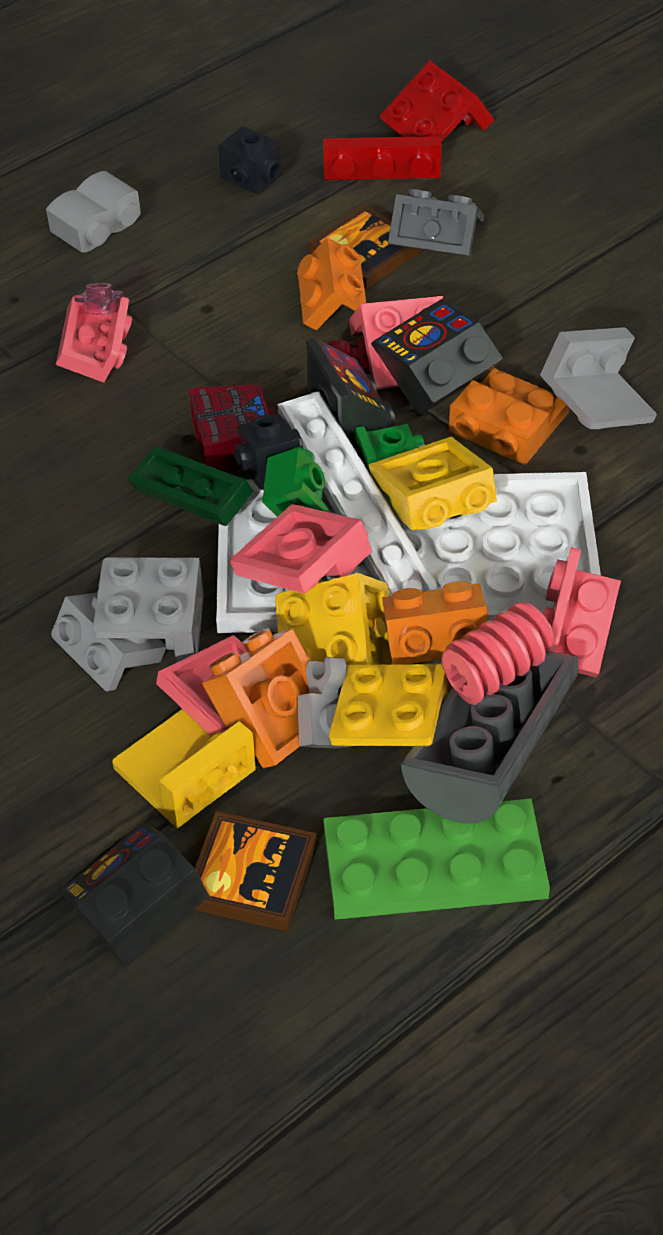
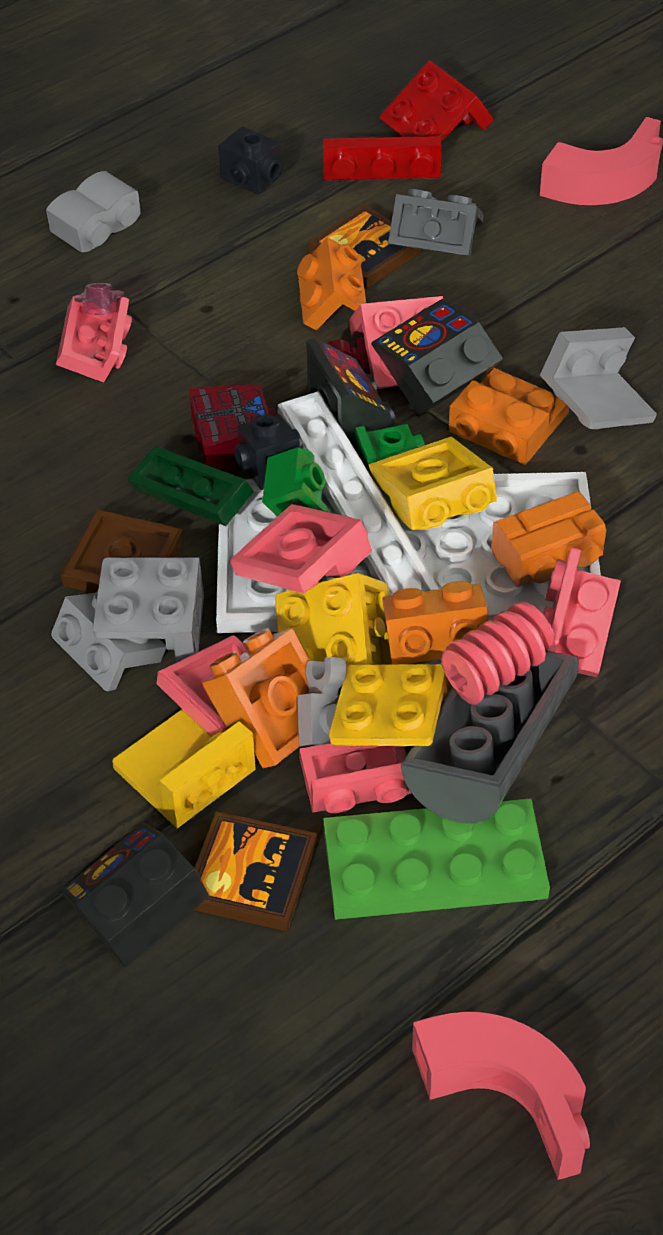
(117, 537): none -> reddish brown tile
(352, 775): none -> coral bracket
(508, 1057): none -> coral arch
(539, 536): none -> orange brick
(603, 176): none -> coral arch

